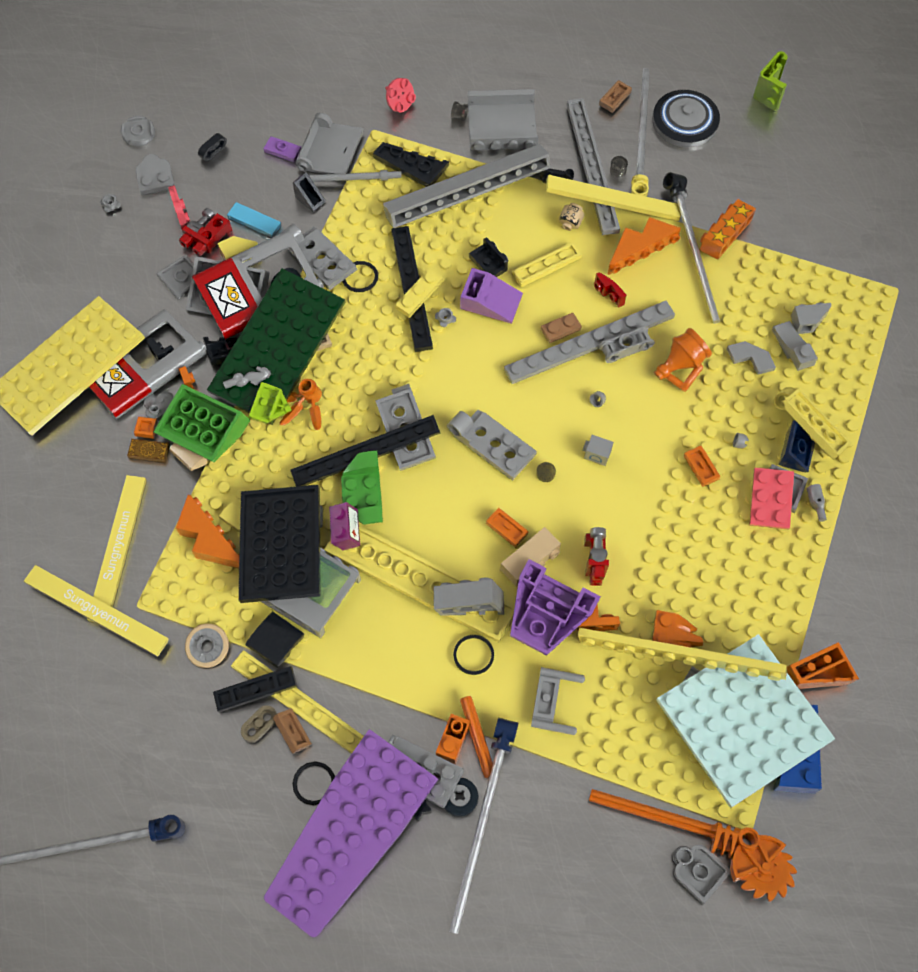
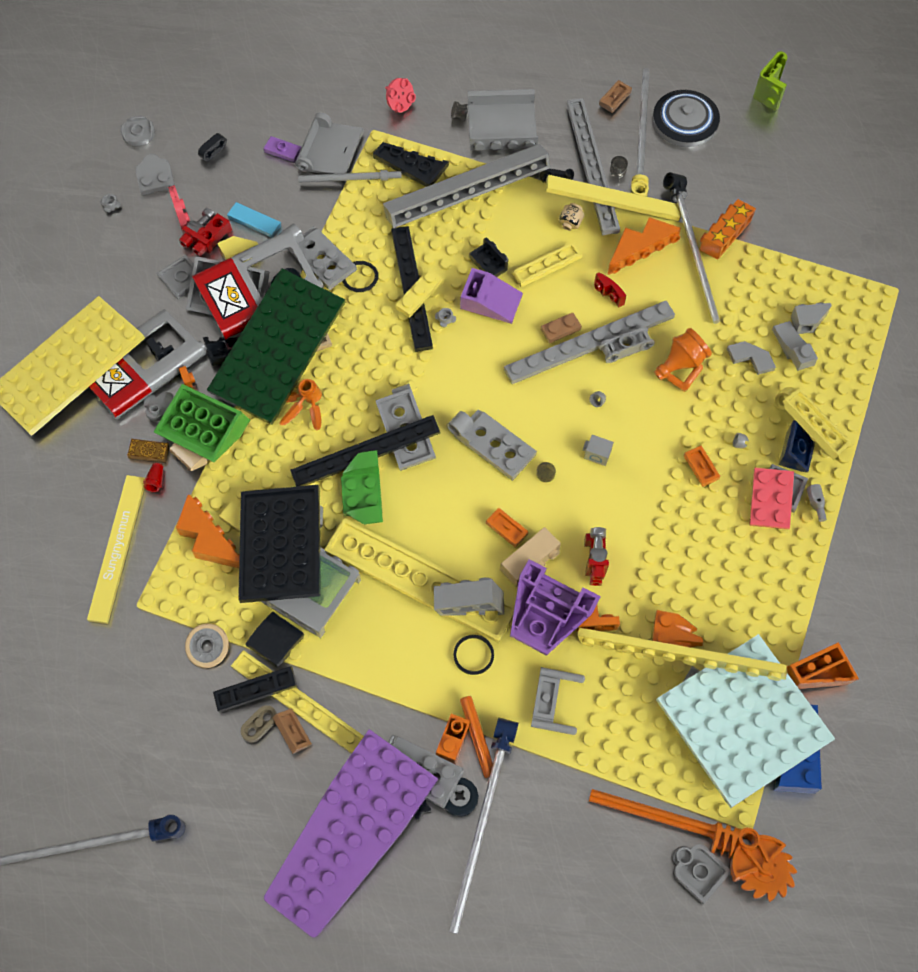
(96, 610): light yellow tile -> none
(145, 427): orange plate -> none
(154, 478): none -> red cone
(254, 377): light grey animal -> none
(269, 404): lime slope -> none
(294, 783): black piece -> none
(307, 192): black slope -> none
(344, 526): magenta brick -> none

